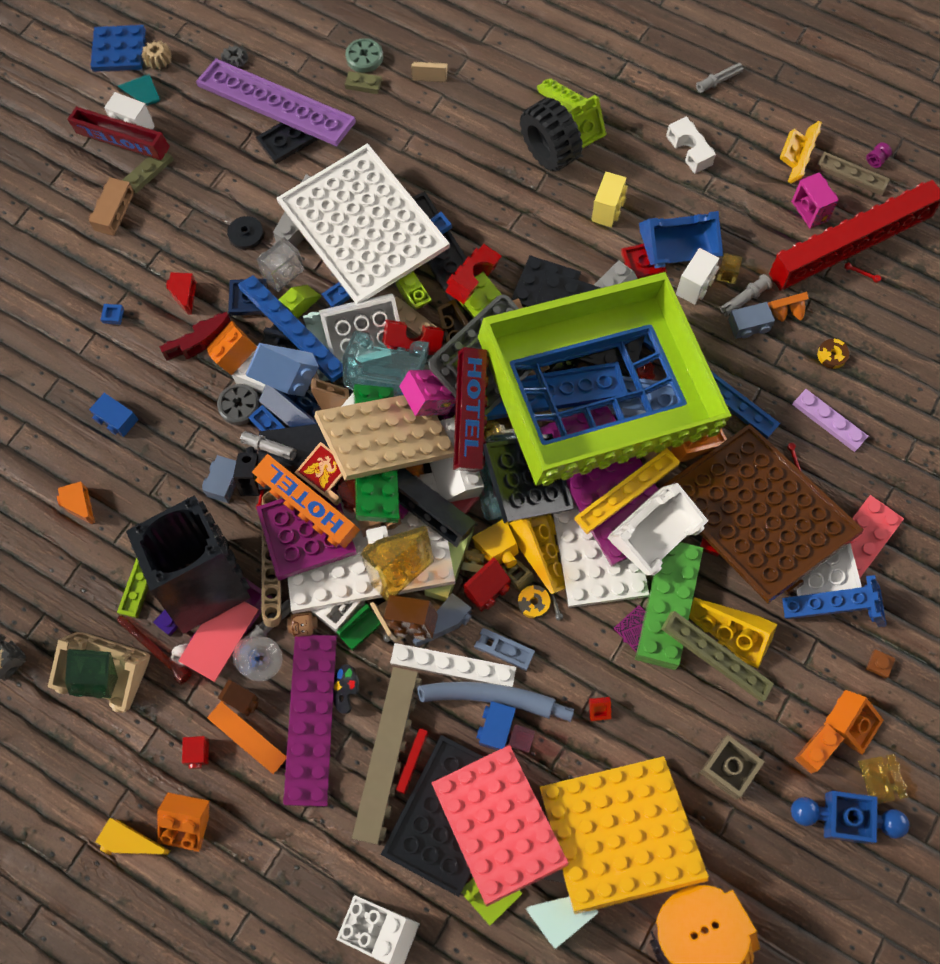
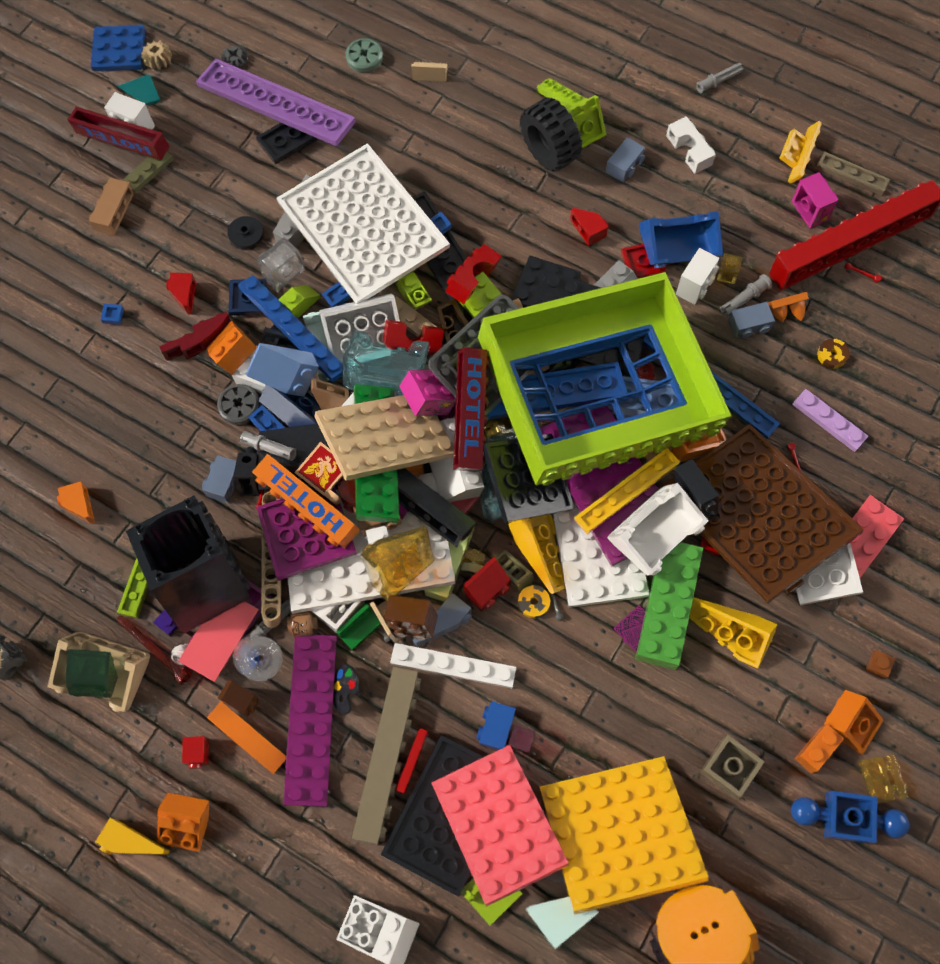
(113, 414): blue brick -> none
(363, 82): olive plate -> none
(487, 692): sand blue animal -> none
(499, 543): yellow torso -> none
(505, 649): sand blue plate -> none
(589, 225): none -> red slope
(600, 708): red plate -> none
(609, 199): light yellow brick -> none
(625, 159): none -> sand blue brick
(697, 488): none -> black brick
(717, 656): olive plate -> none
(839, 601): blue bracket -> none
(877, 156): magenta wheel -> none

